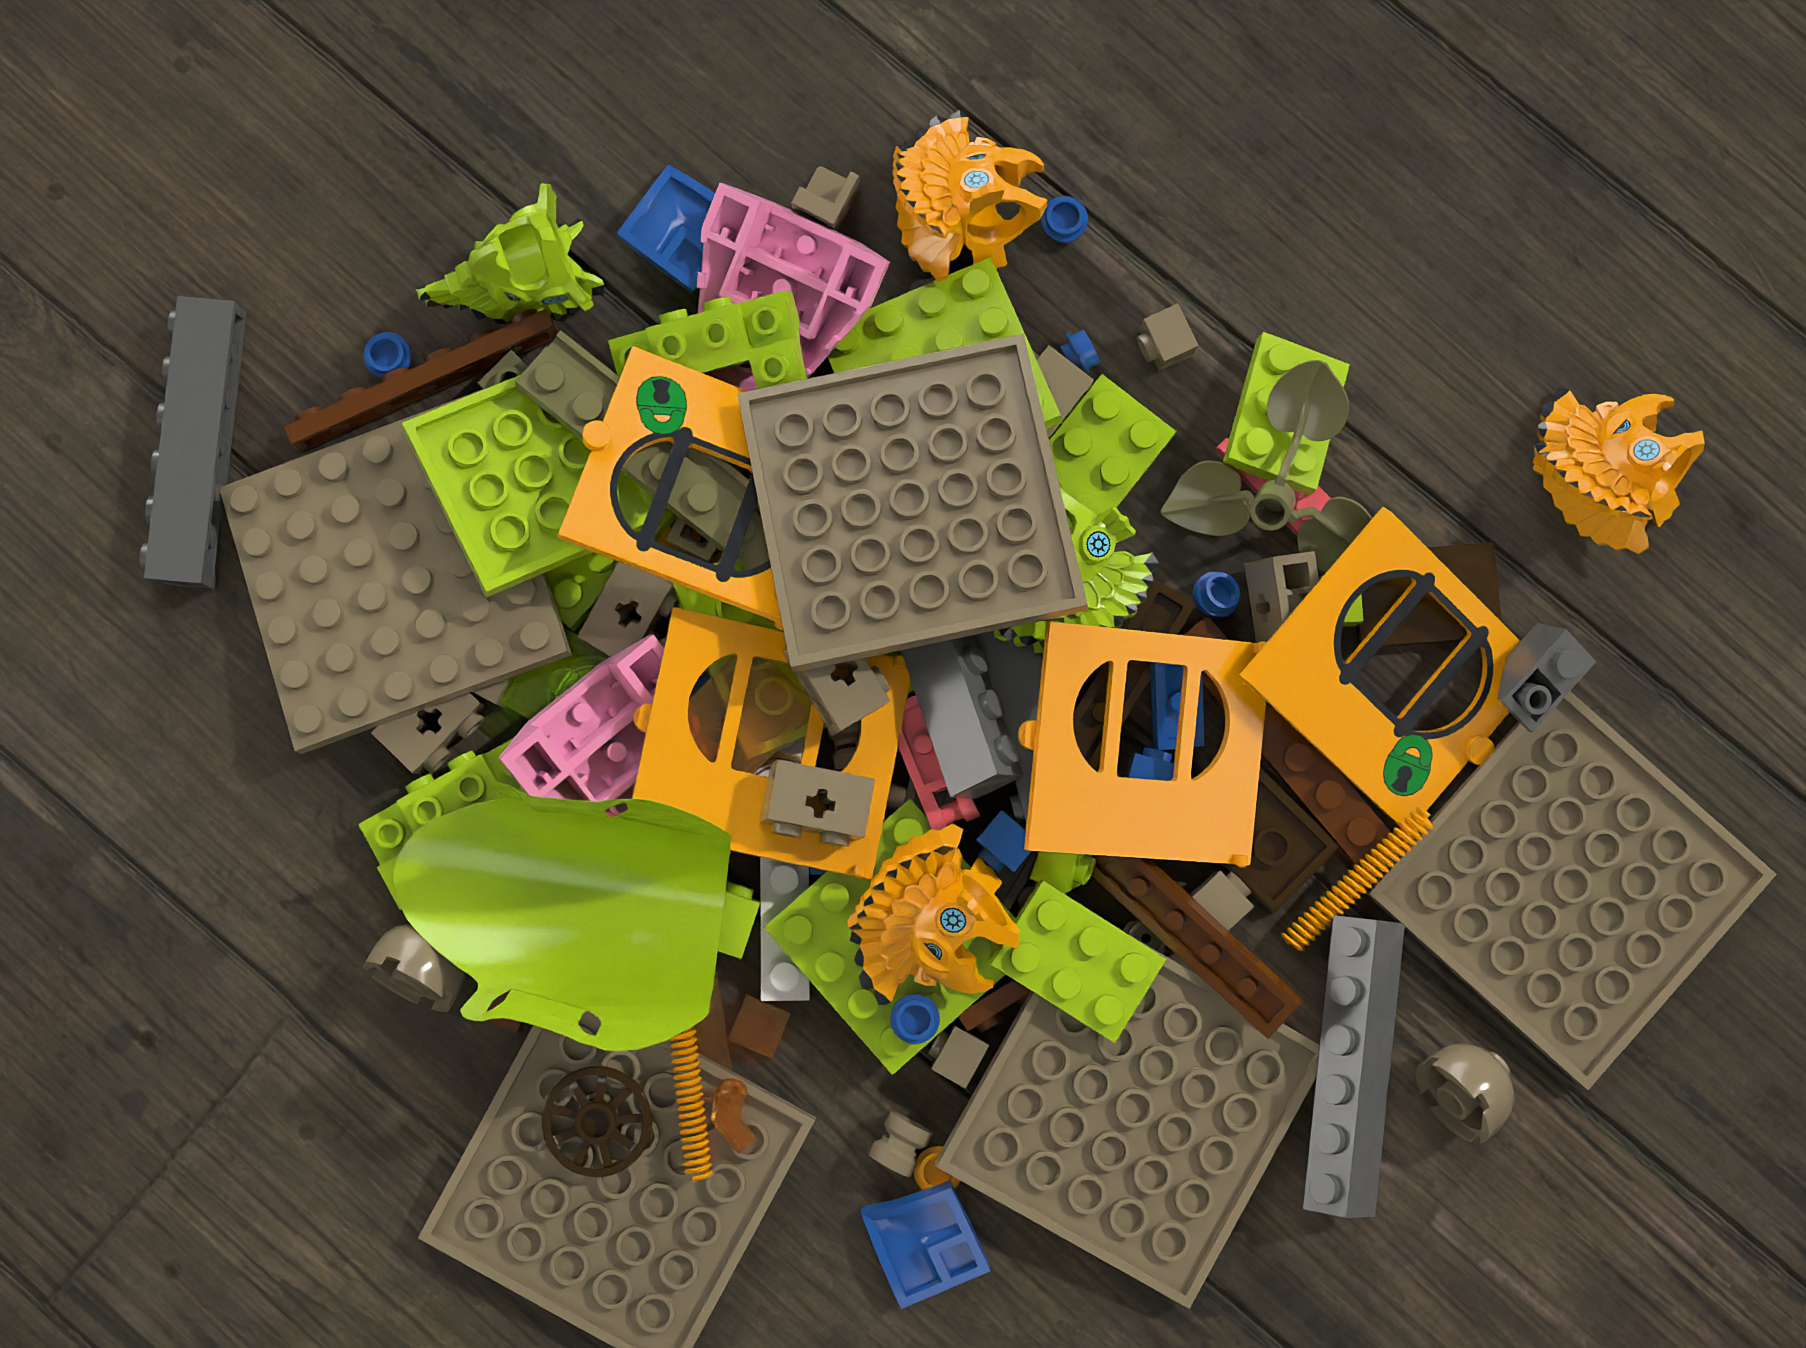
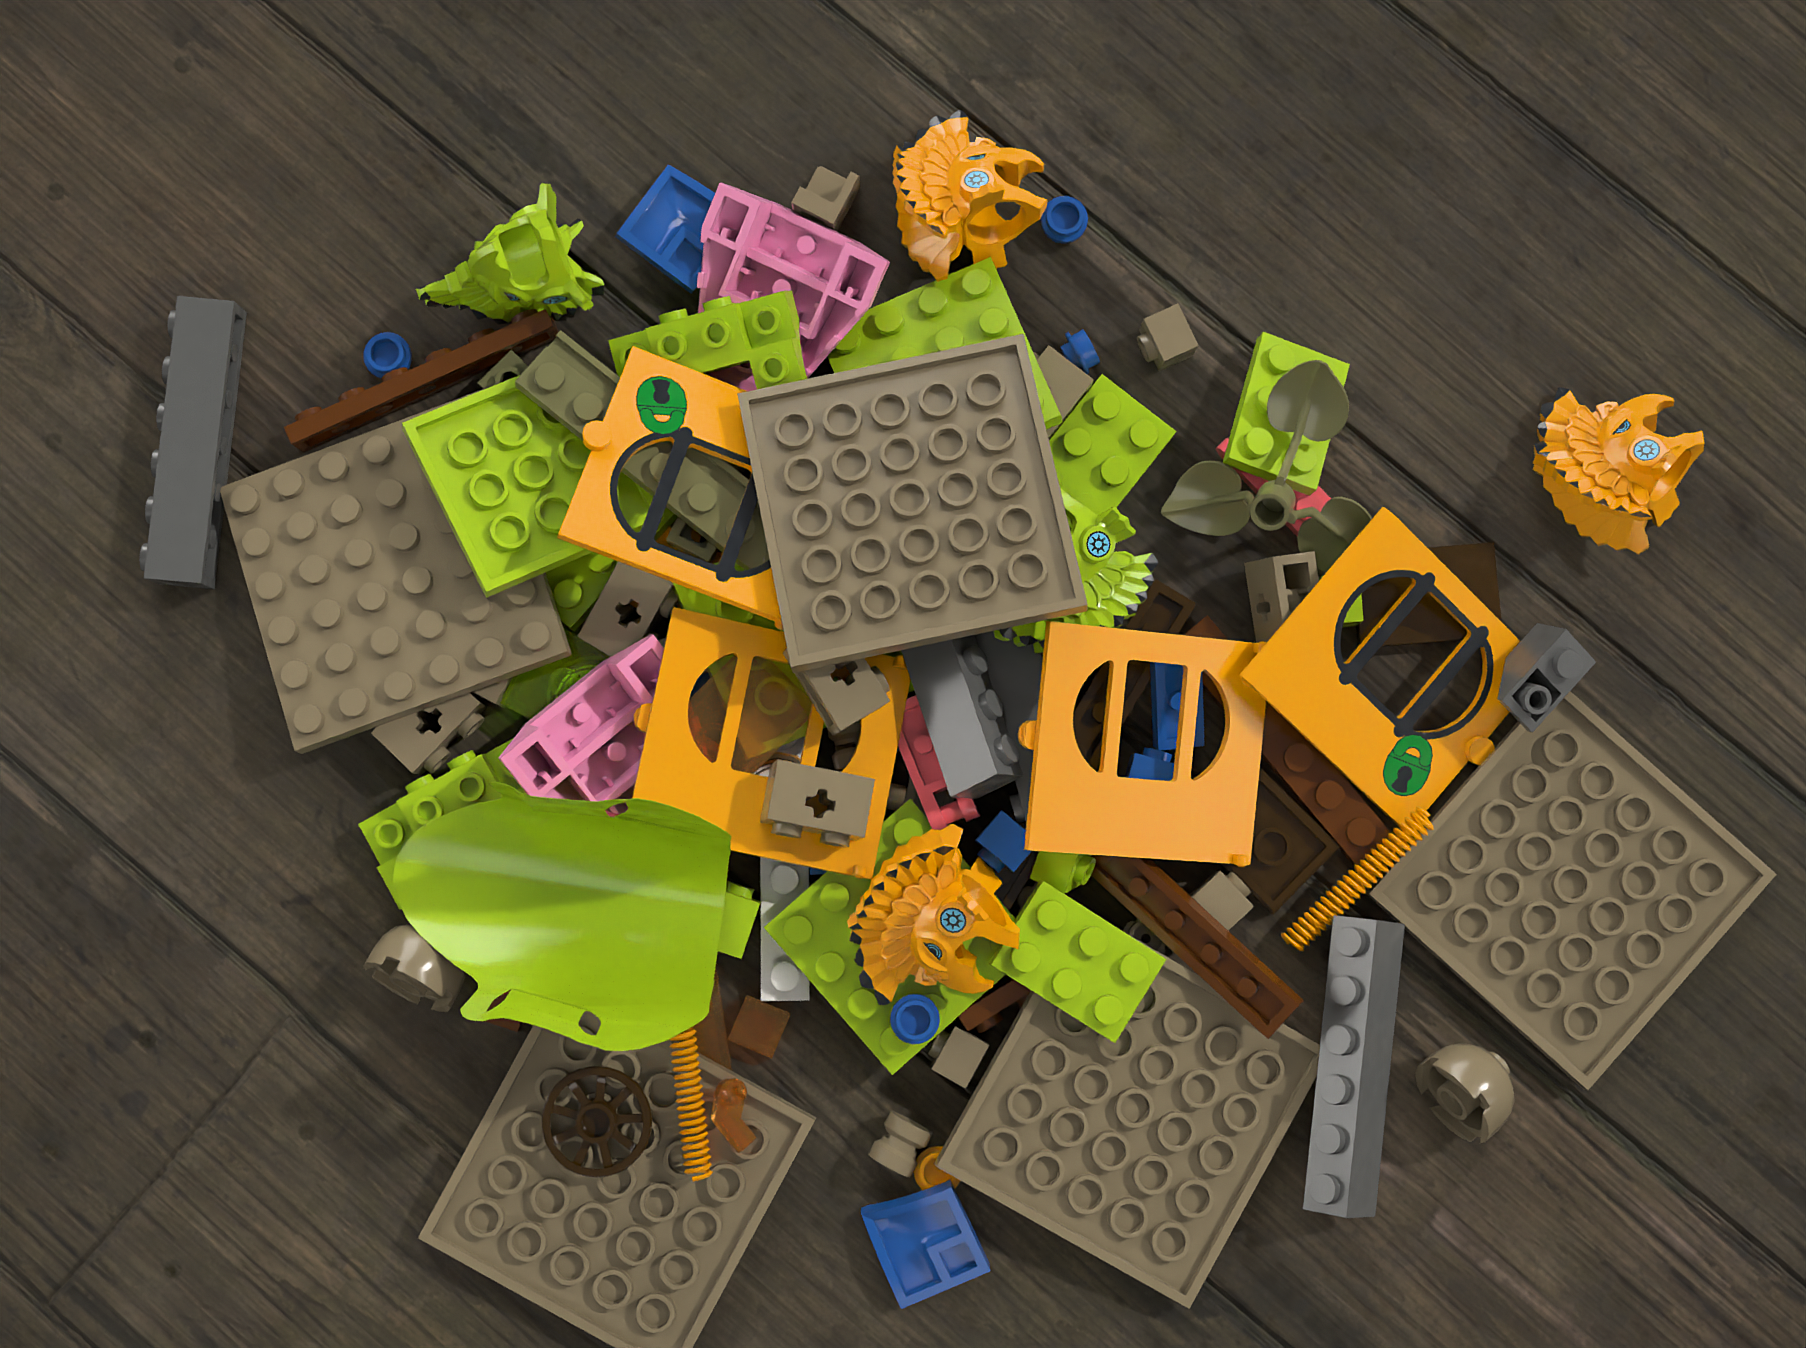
(1216, 594): blue plate -> none

